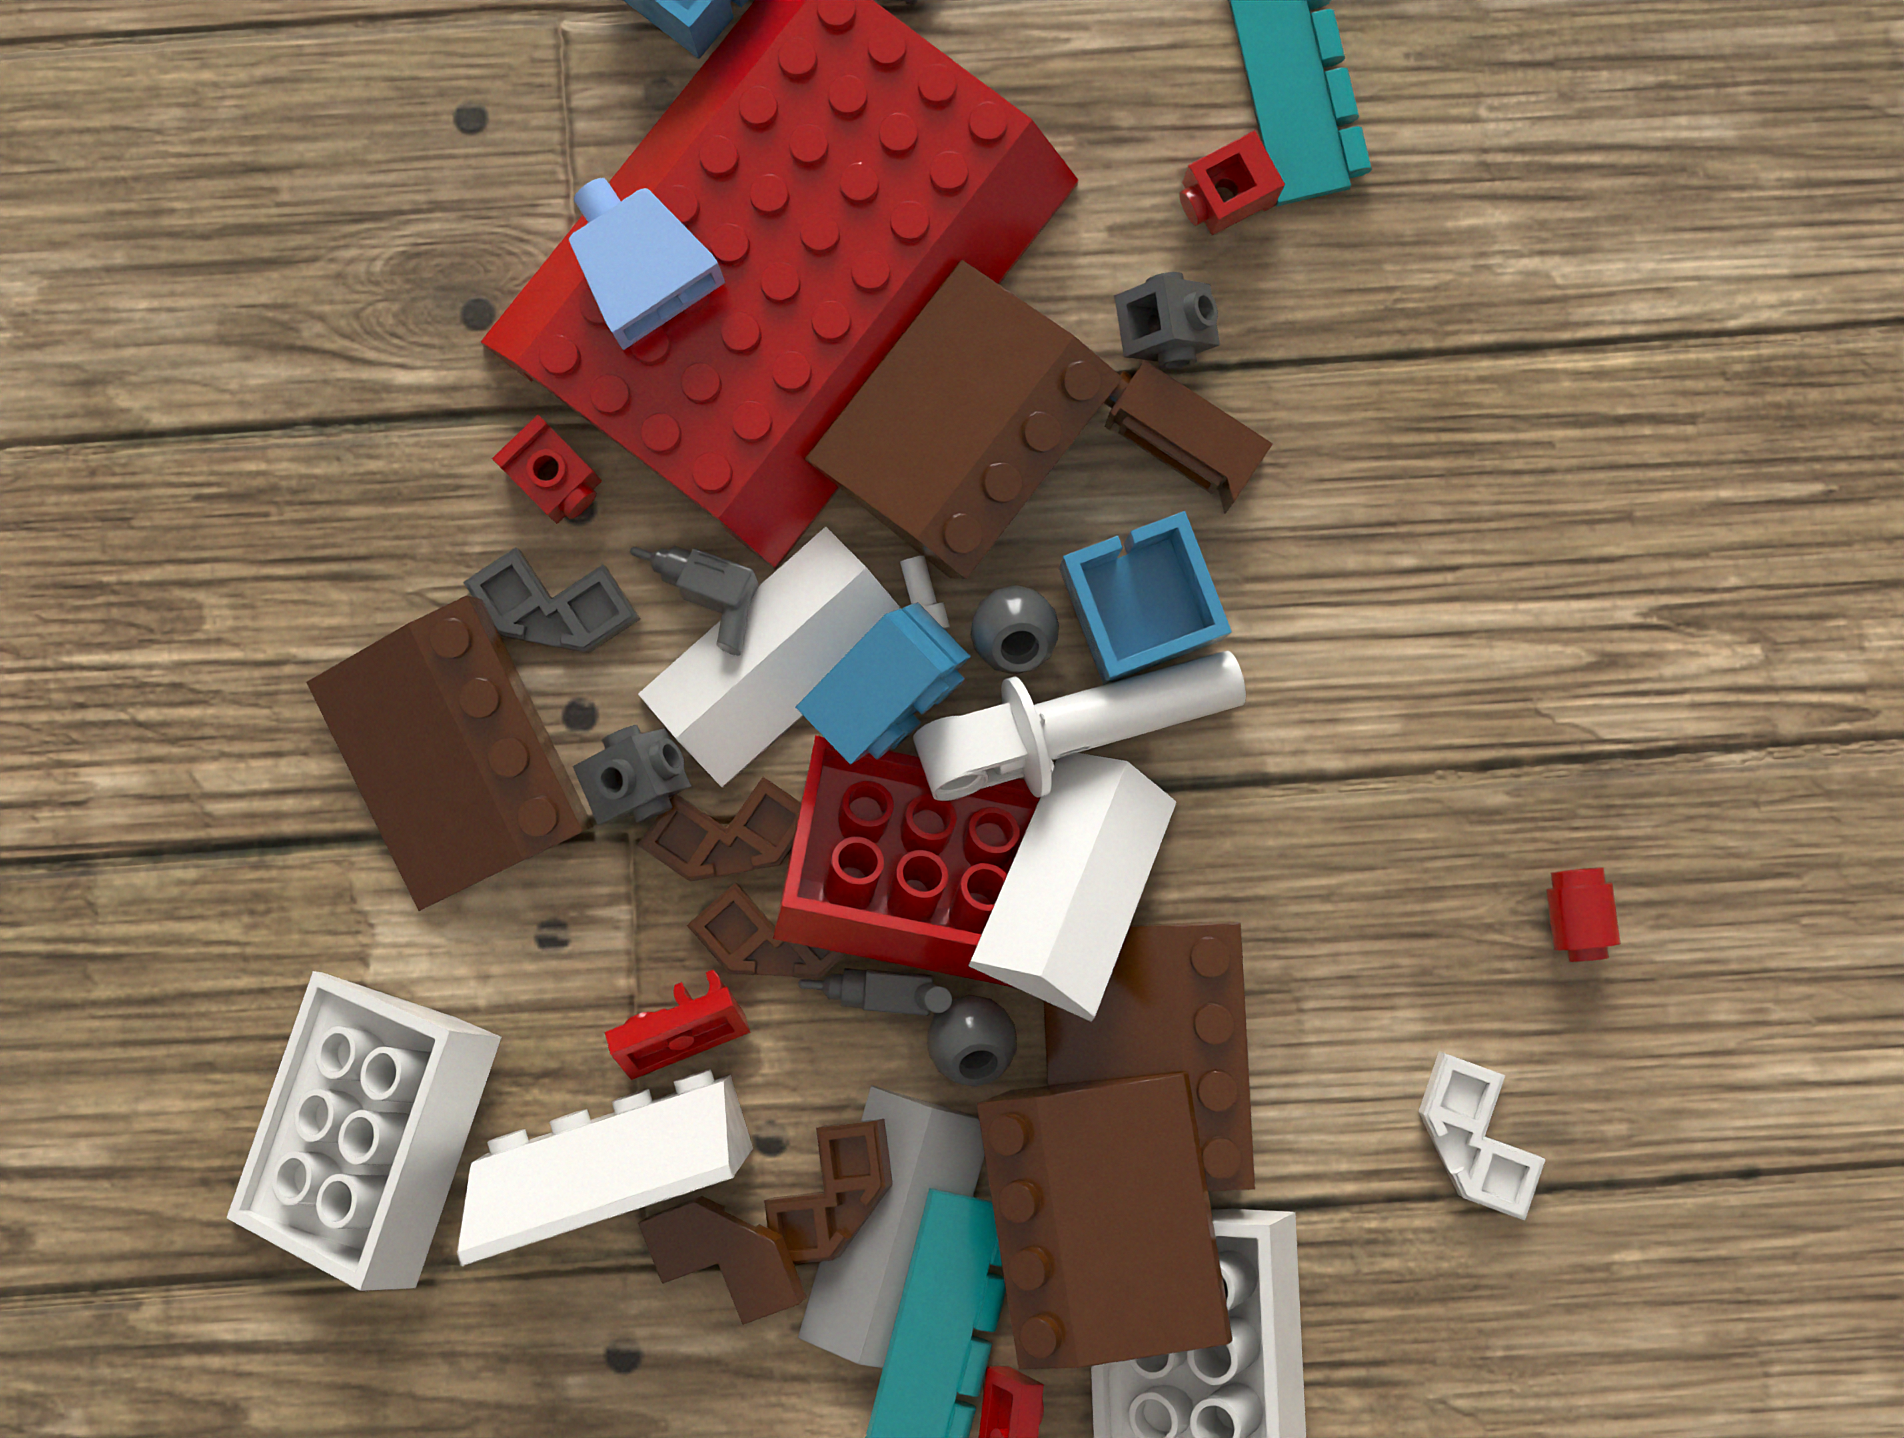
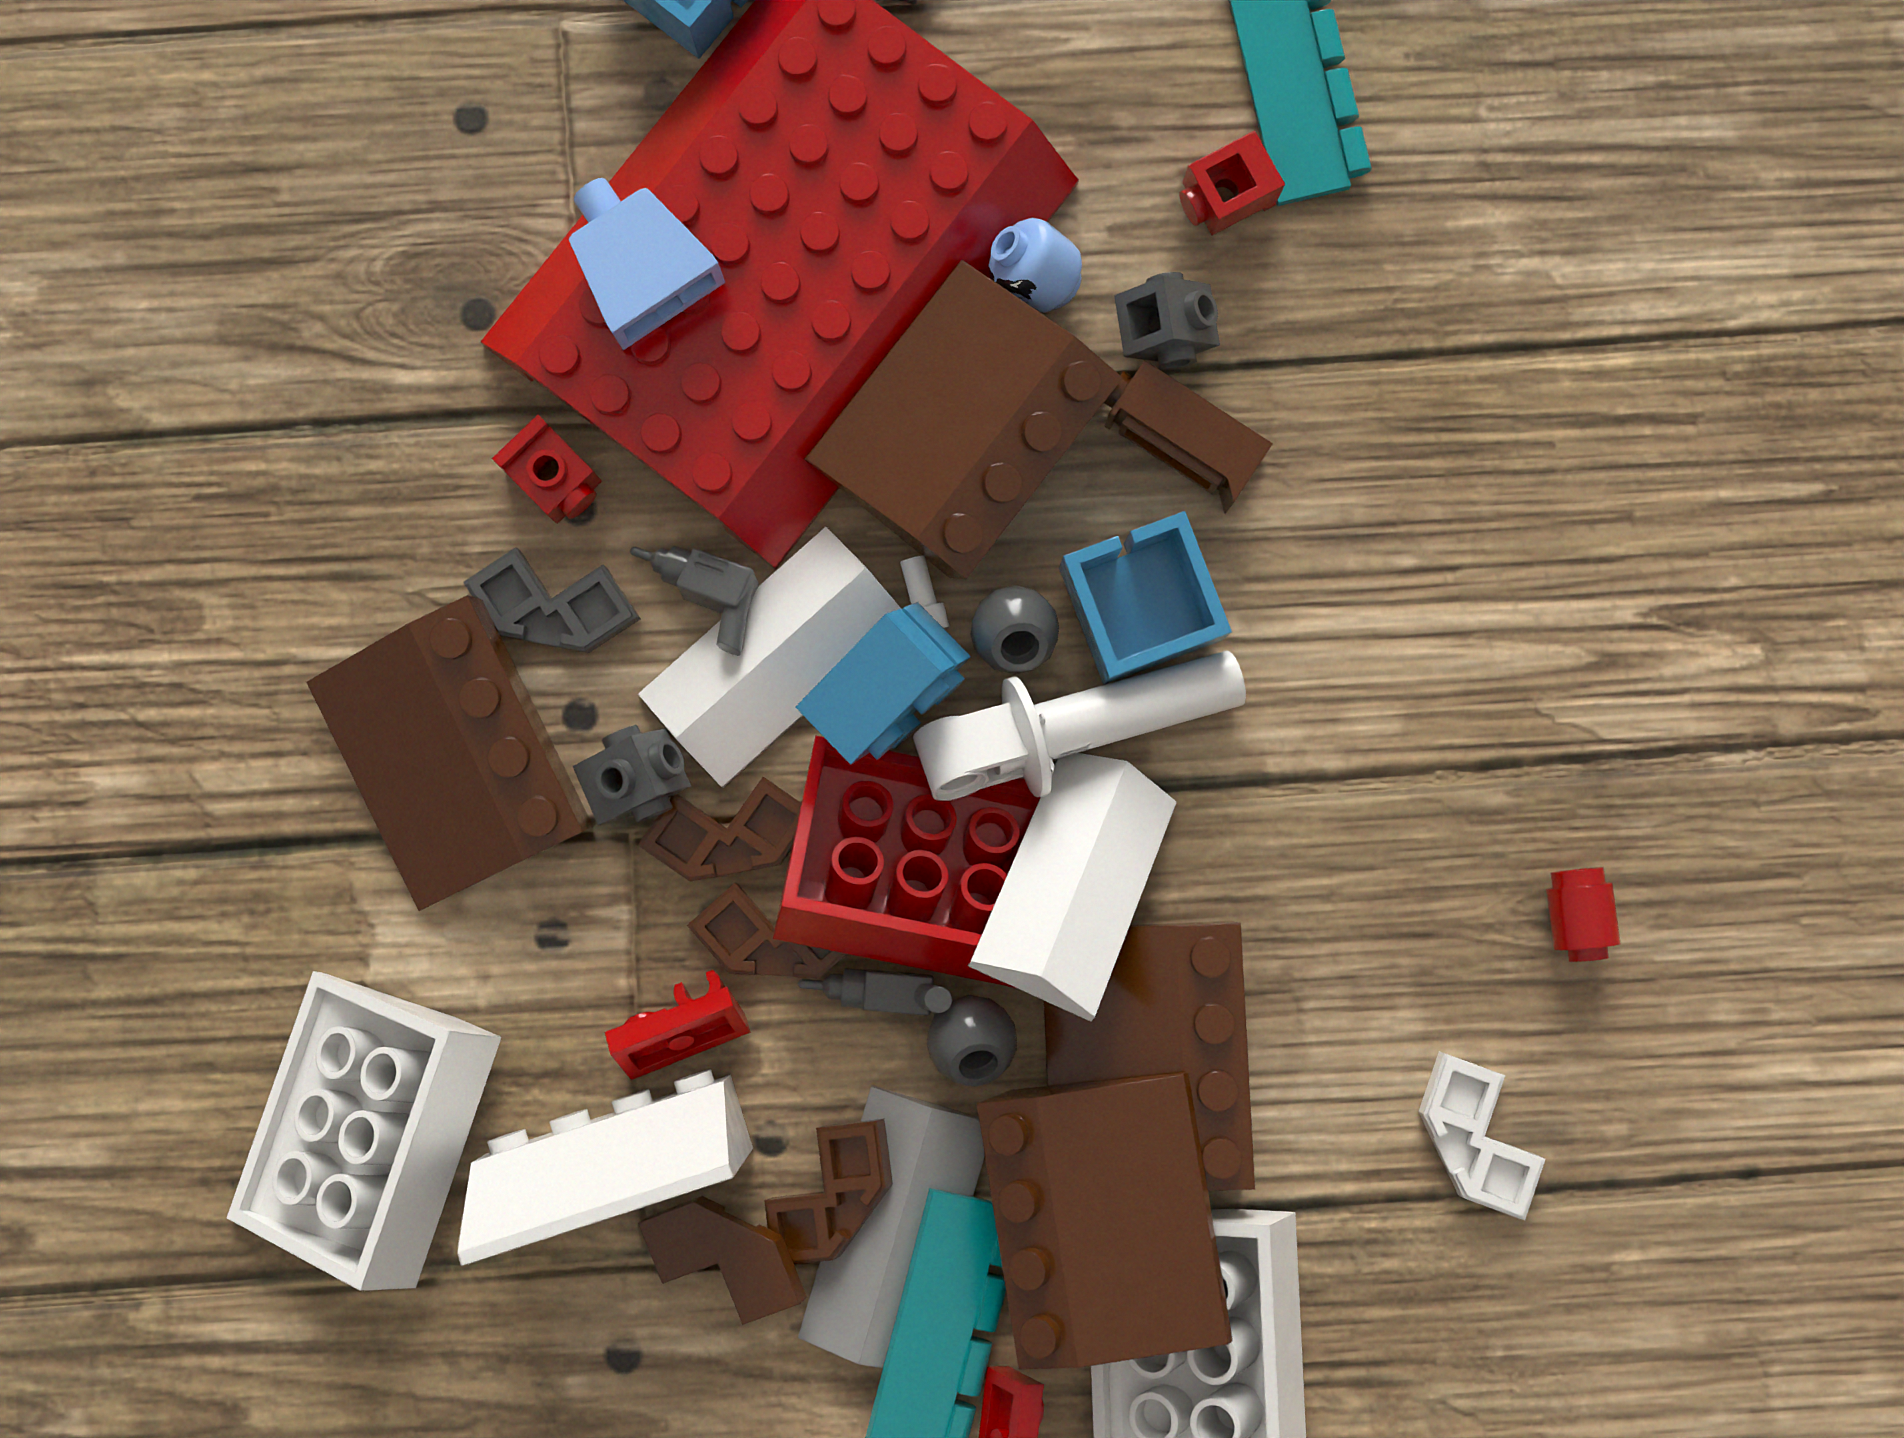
(1036, 264): none -> light blue head

